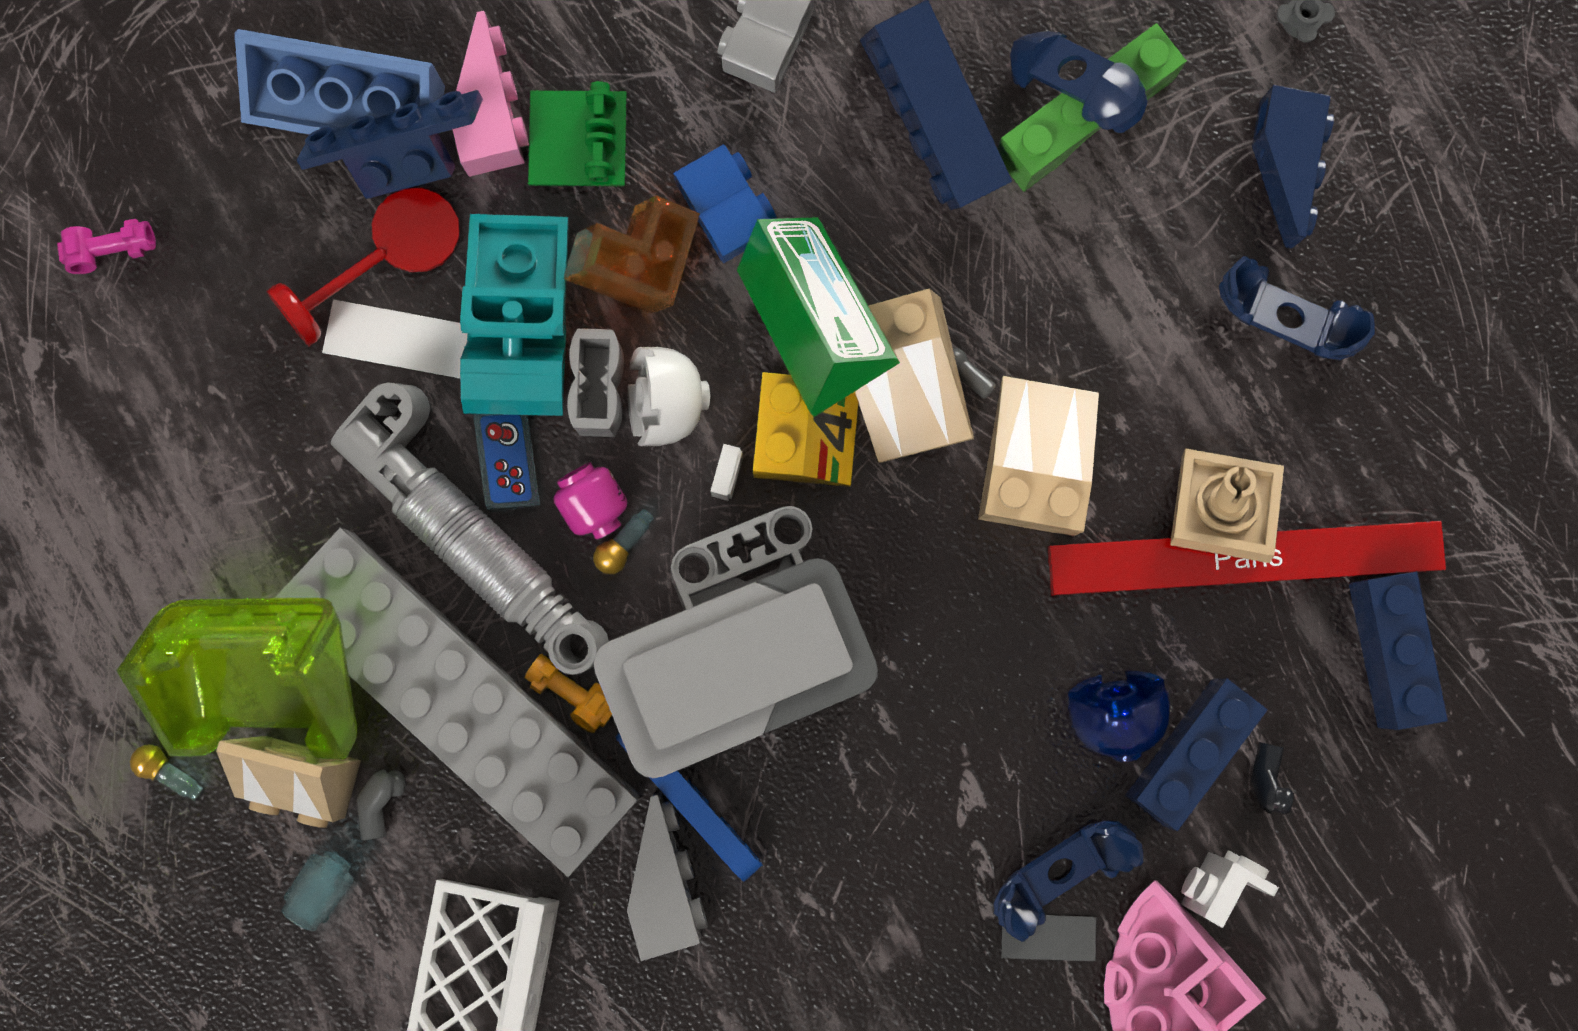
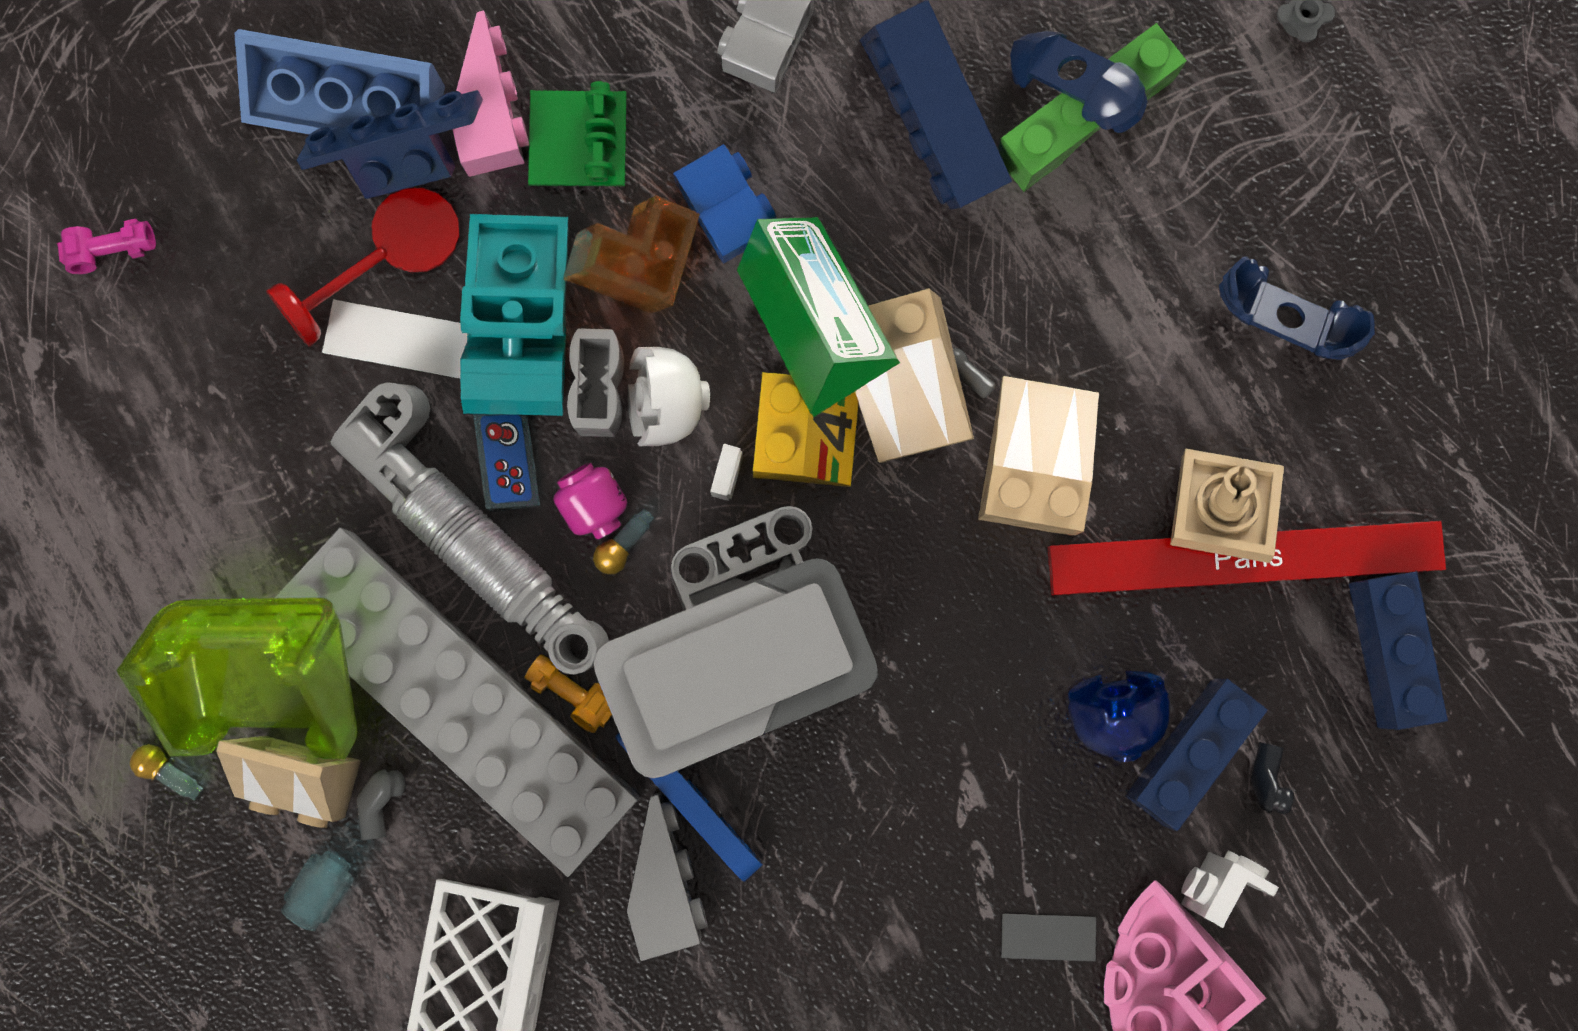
(1094, 847): dark blue piece -> none
(1288, 152): dark blue slope -> none

